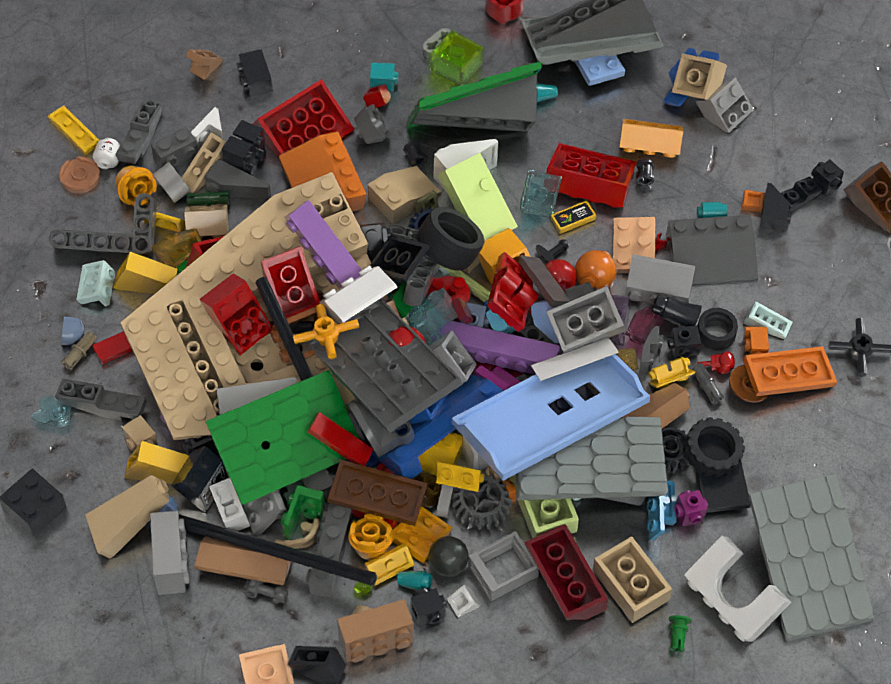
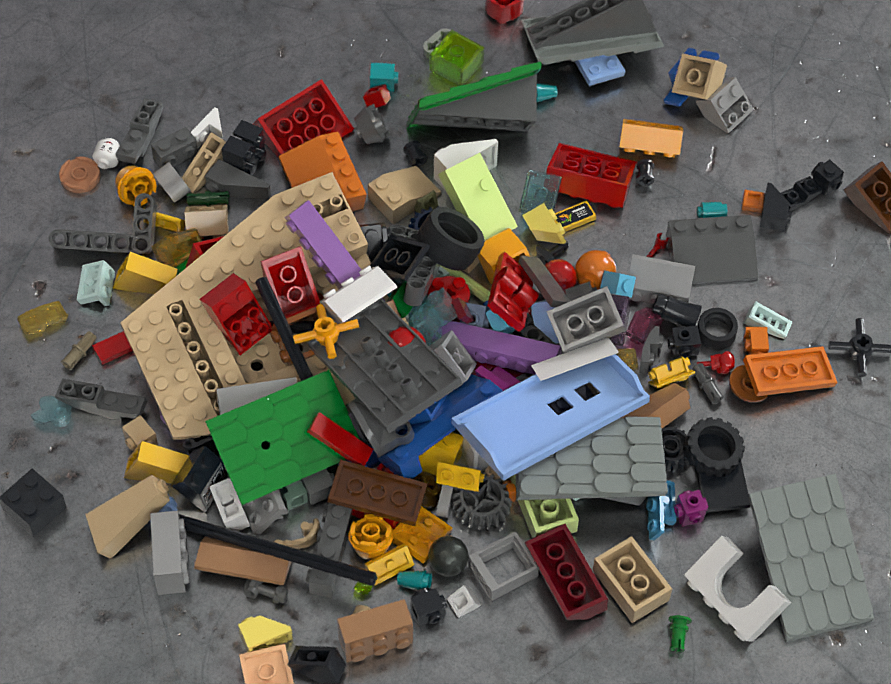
(39, 317): none -> clear yellow slope
(72, 330): sand blue piece -> none
(73, 130): yellow tile -> none
(203, 62): medium nougat slope -> none
(255, 72): black brick -> none
(263, 633): none -> light yellow slope
(302, 502): green bracket -> none
(543, 225): none -> light yellow slope
(618, 283): none -> medium azure brick
(632, 237): light nougat plate -> none

